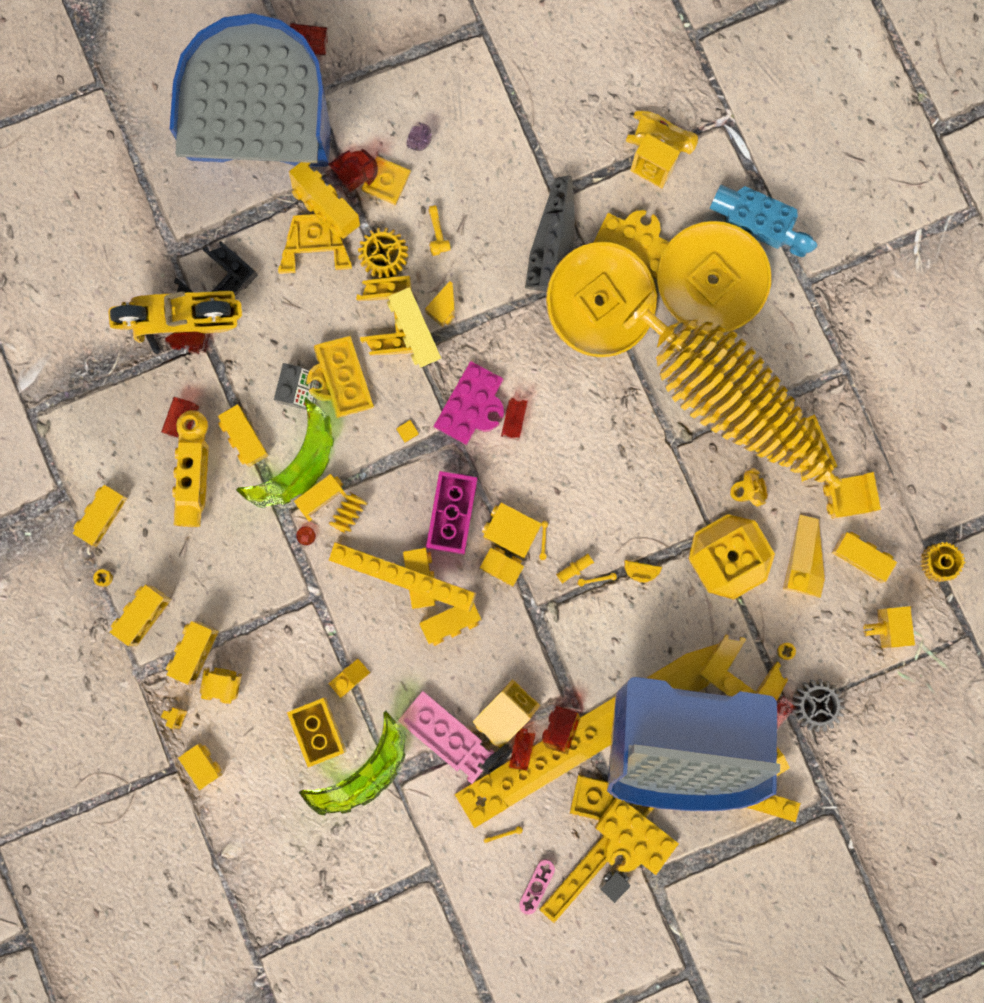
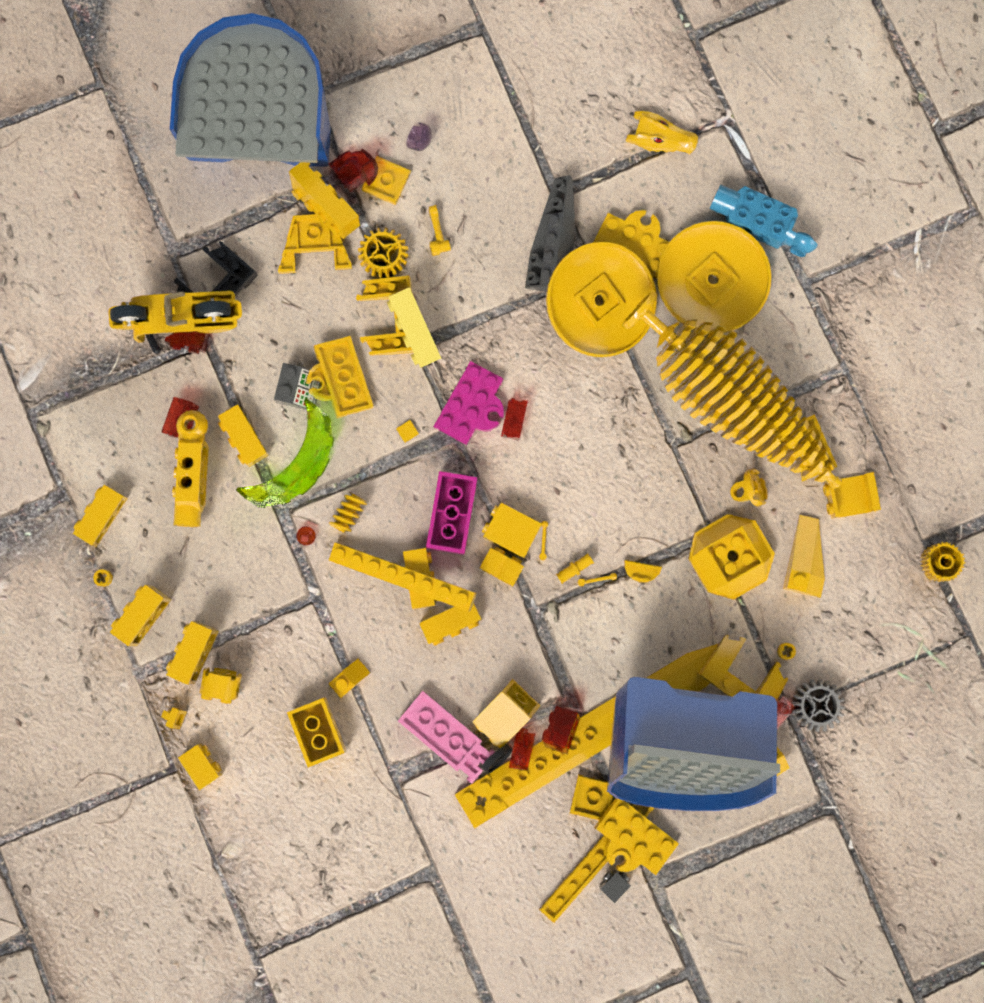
(314, 35): clear red hinge -> none
(319, 495): yellow brick -> none
(368, 780): clear neon green windscreen -> none
(442, 306): yellow slope -> none
(518, 830): yellow hinge -> none
(548, 875): bright pink beam -> none
(655, 160): yellow brick -> none
(778, 807): yellow brick -> none
(864, 556): yellow brick -> none
(894, 627): yellow brick -> none

